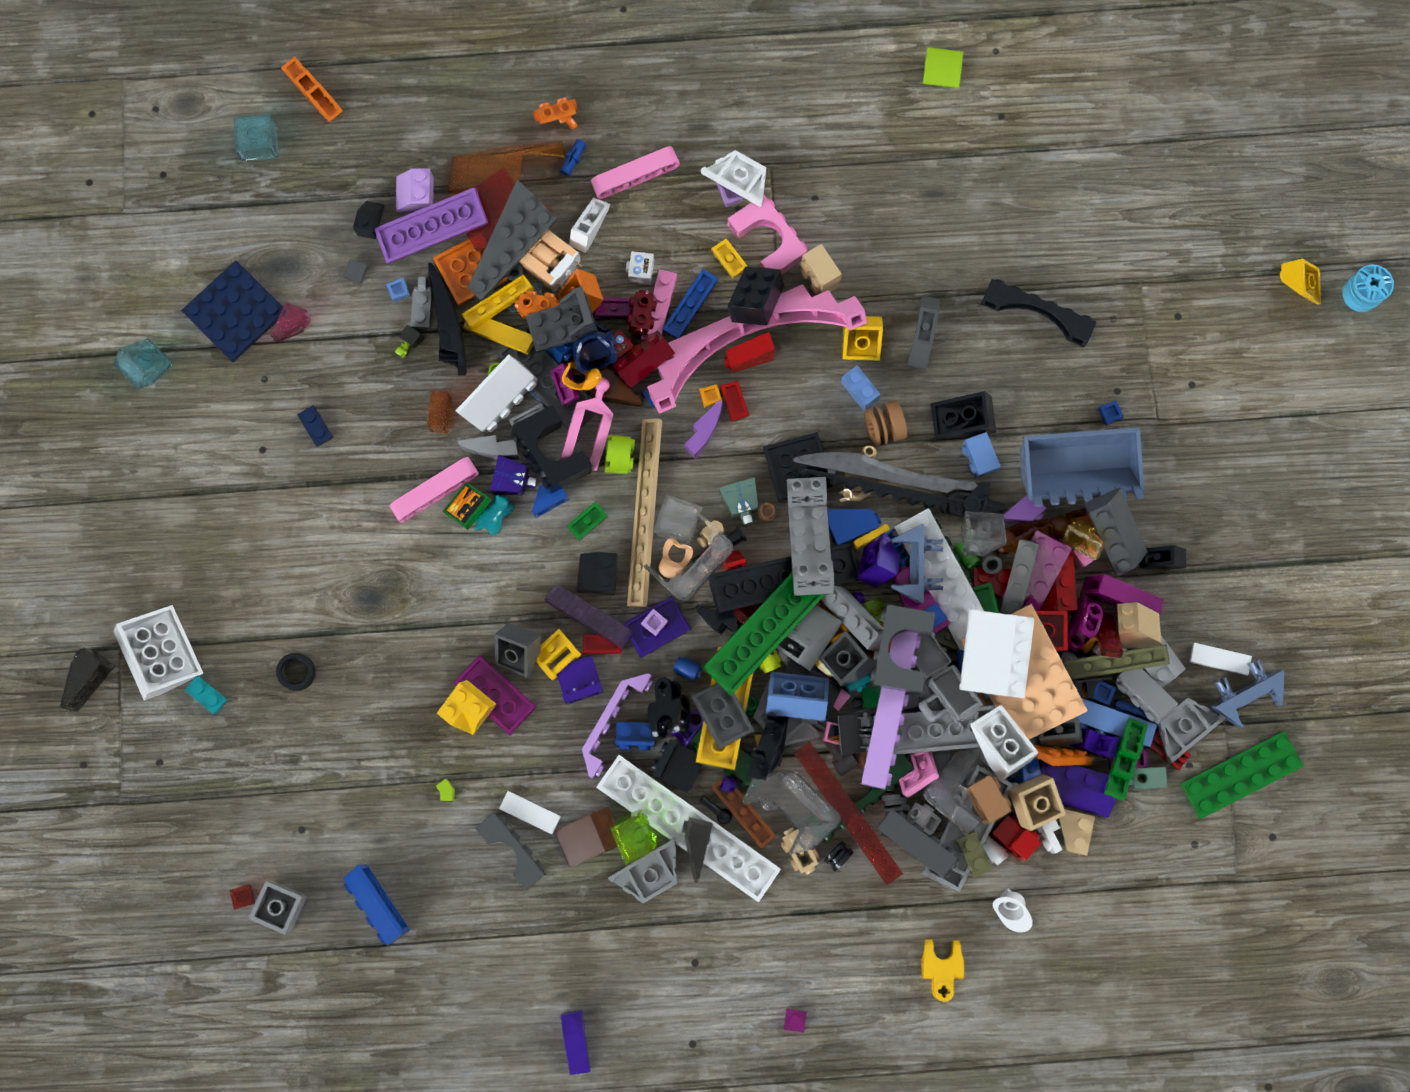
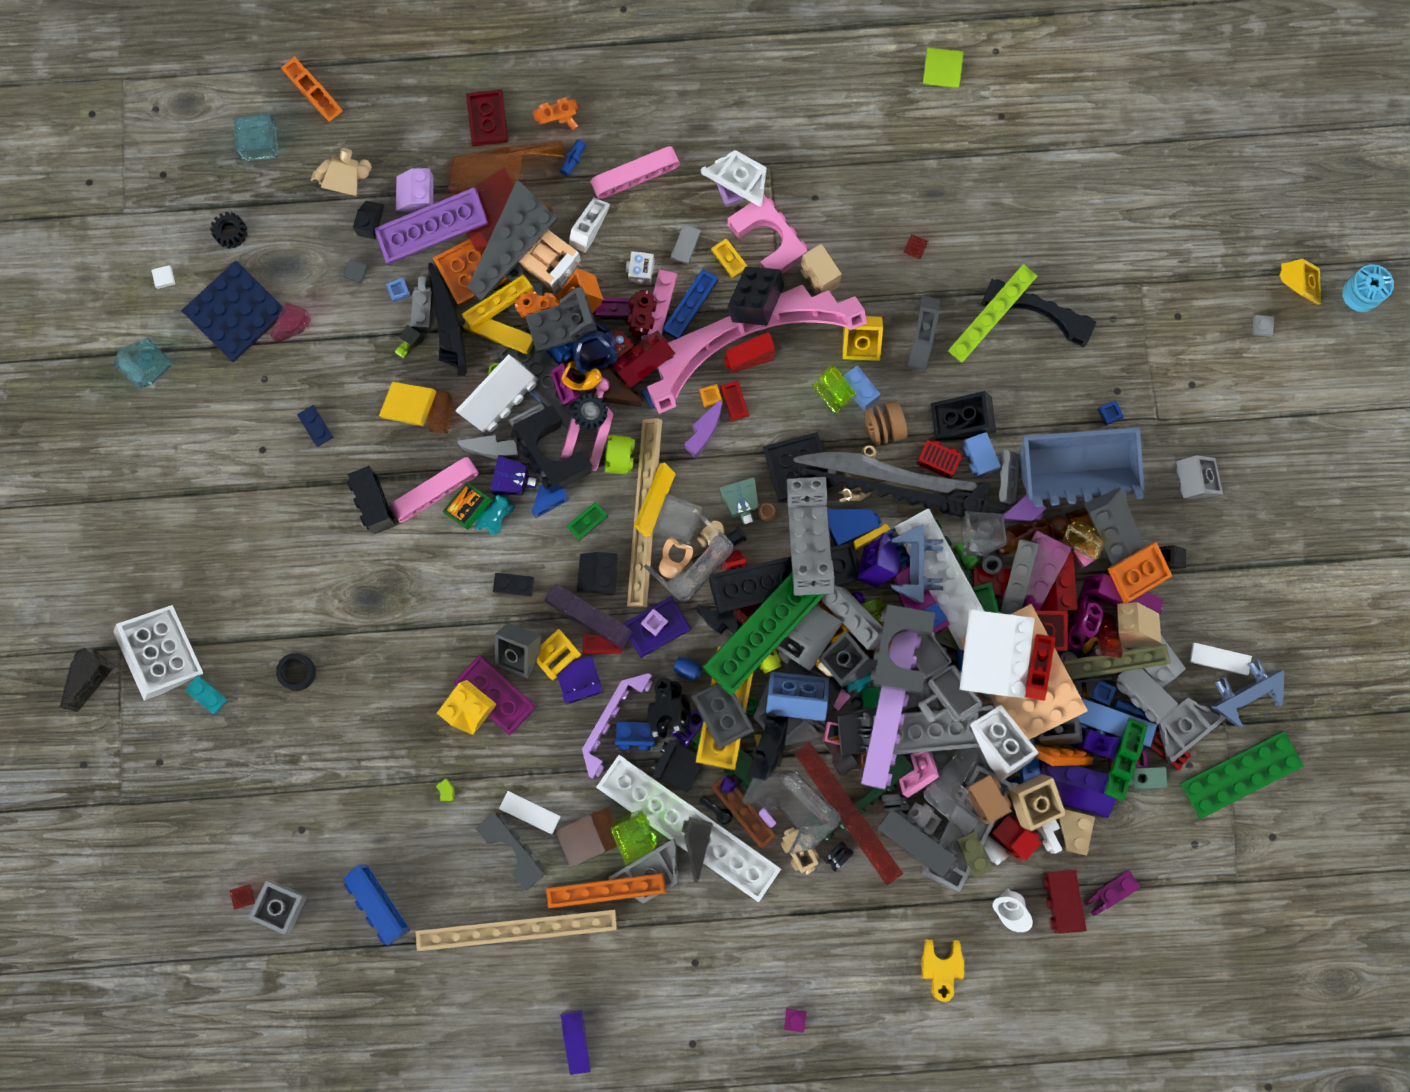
(163, 277): none -> white tile
(223, 221): none -> black tyre
(342, 173): none -> tan torso
(370, 500): none -> black brick
(407, 403): none -> yellow tile
(487, 117): none -> dark red tile
(513, 584): none -> black plate
(516, 930): none -> tan plate
(589, 411): none -> black wheel
(606, 890): none -> orange tile
(654, 499): none -> yellow tile
(685, 244): none -> light grey tile
(767, 818): none -> lavender tile
(837, 386): none -> clear neon green plate
(915, 246): none -> clear red plate
(939, 459): none -> red brick
(992, 313): none -> lime plate
(1009, 477): none -> light grey hinge
(1040, 667): none -> red slope
(1064, 901): none -> dark red slope
(1113, 892): none -> magenta hinge
(1140, 572): none -> orange tile
(1199, 477): none -> light grey slope
(1263, 325): none -> light grey plate

